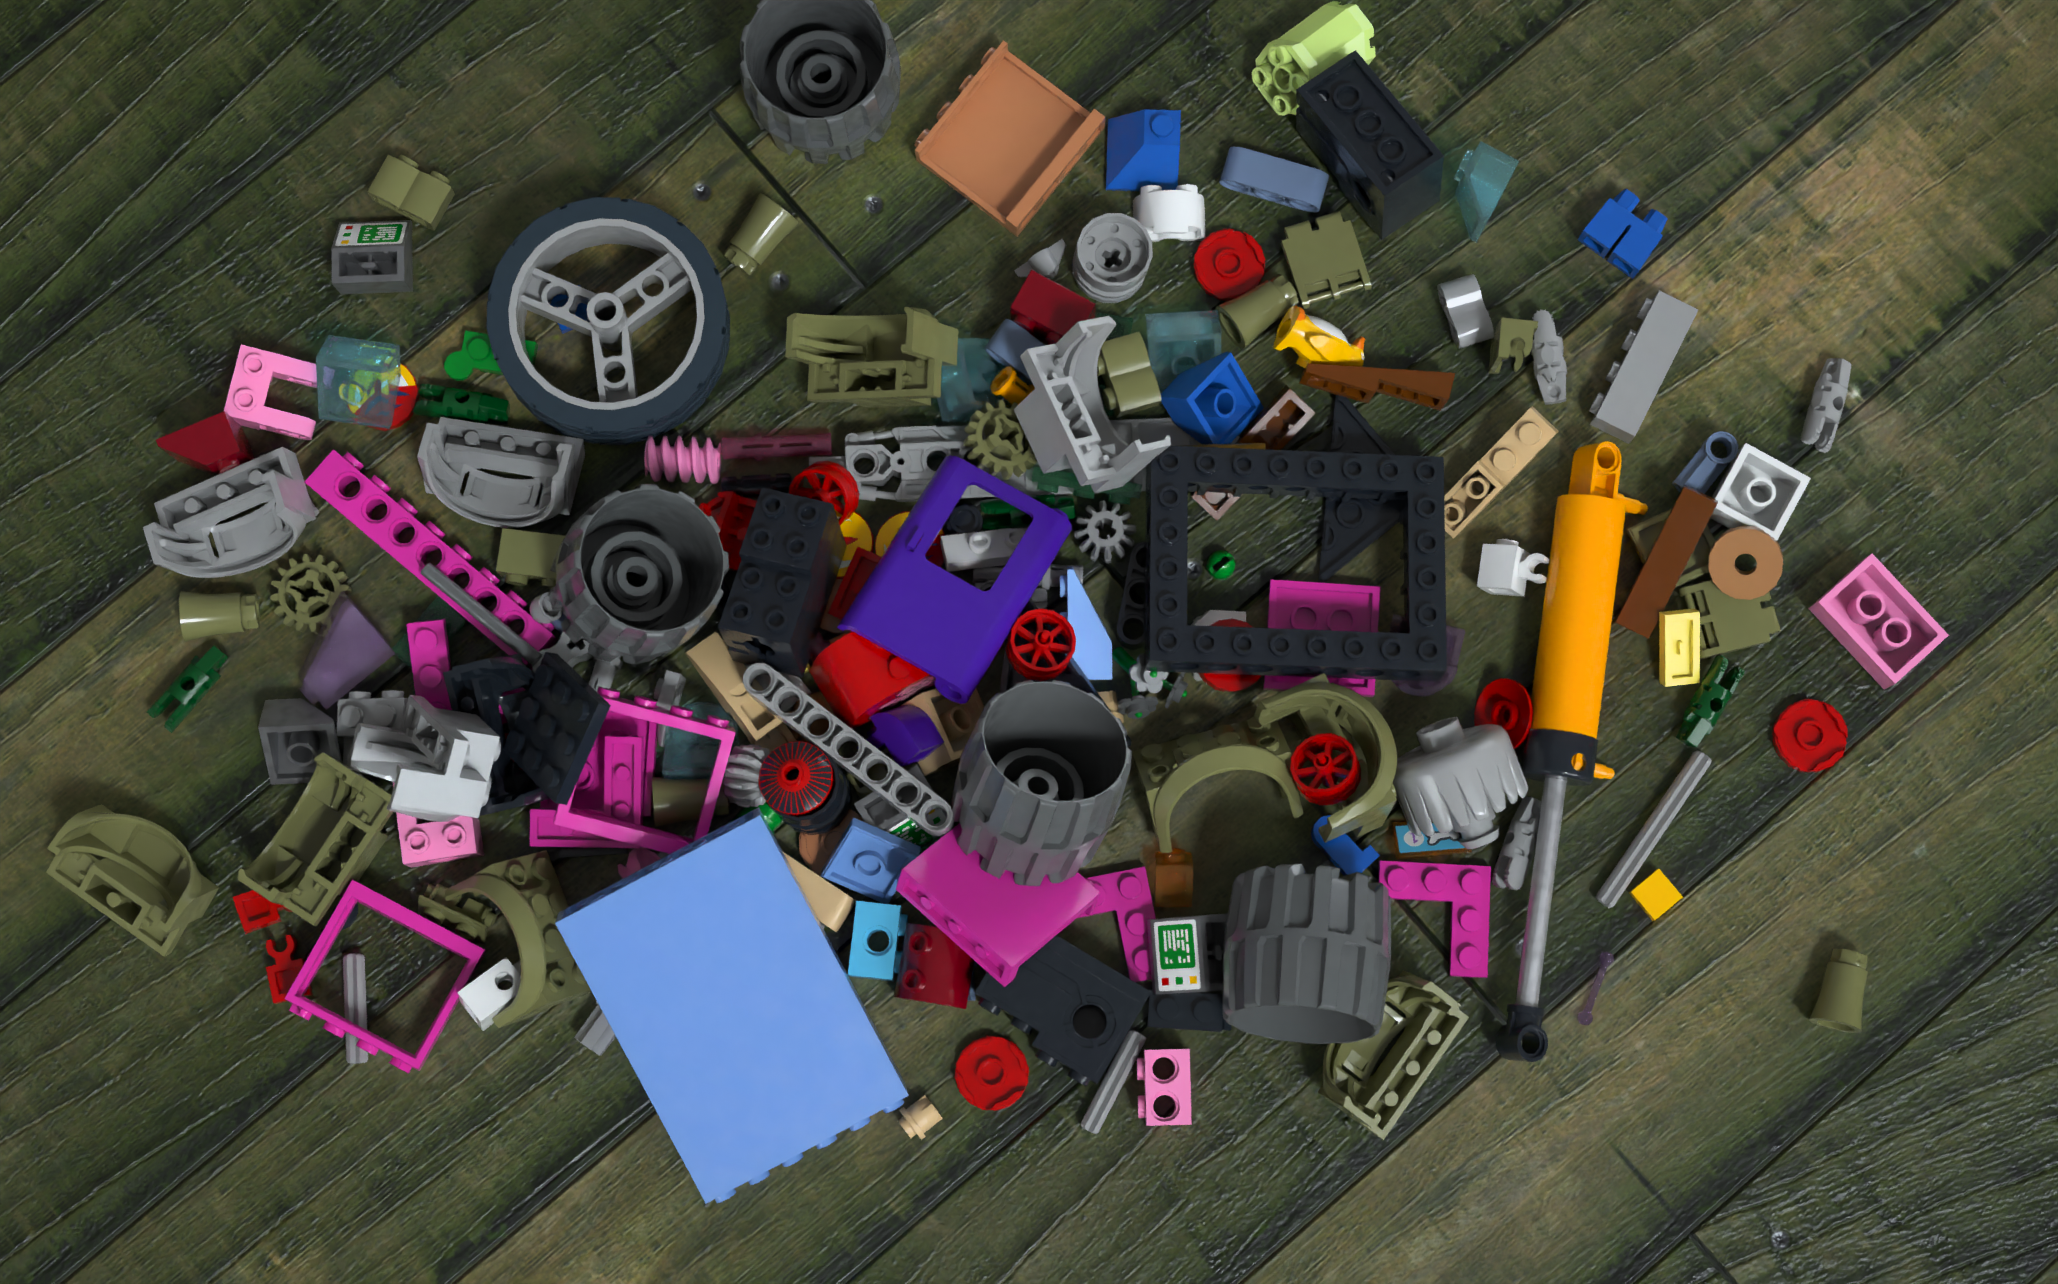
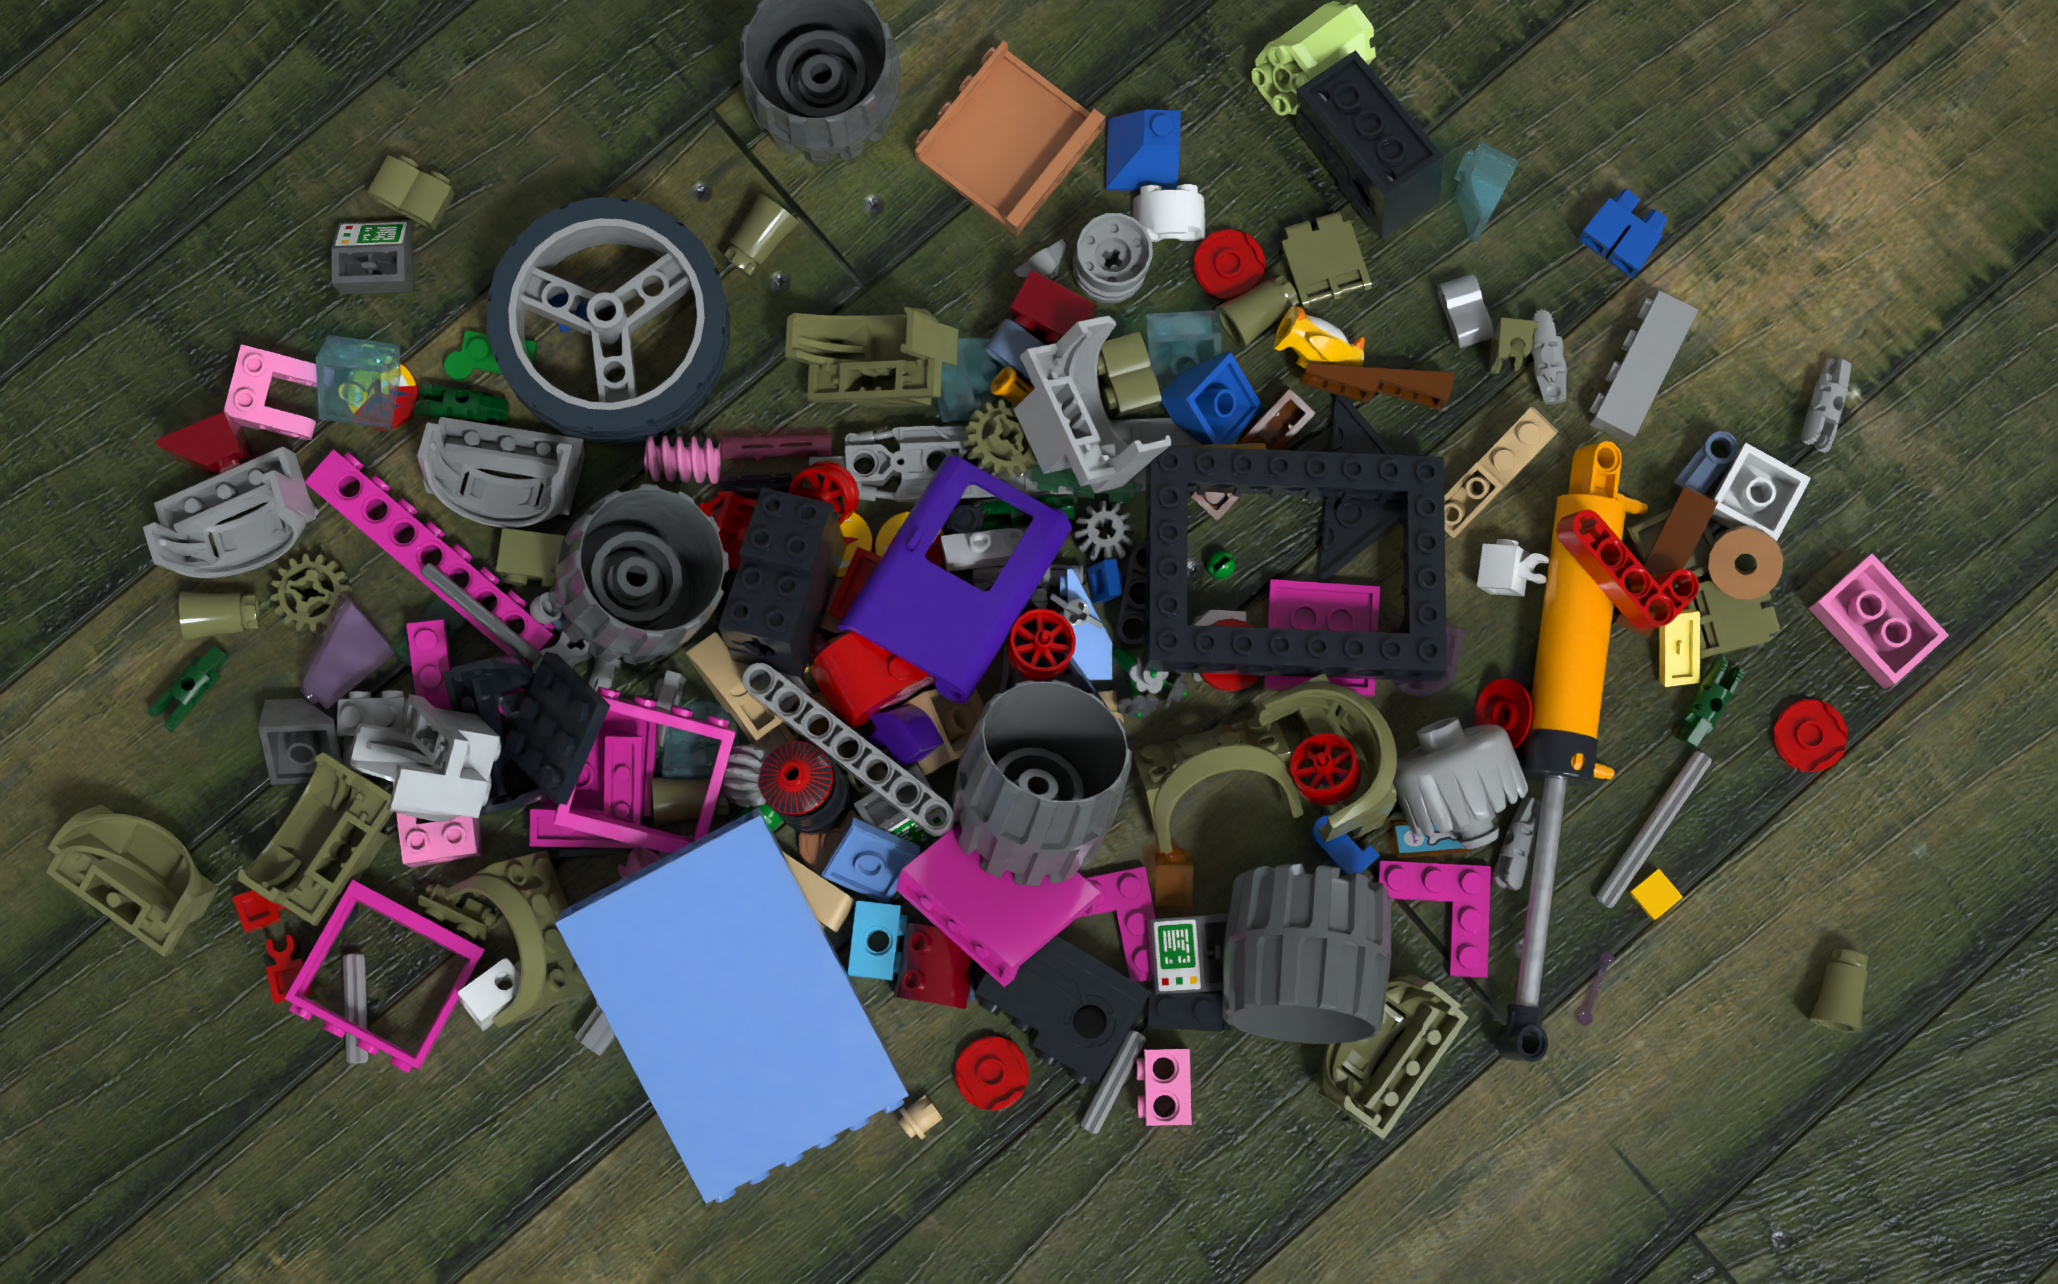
(1076, 611): none -> light grey piece
(1105, 581): none -> blue plate
(1274, 179): sand blue beam -> none
(1584, 537): none -> red beam

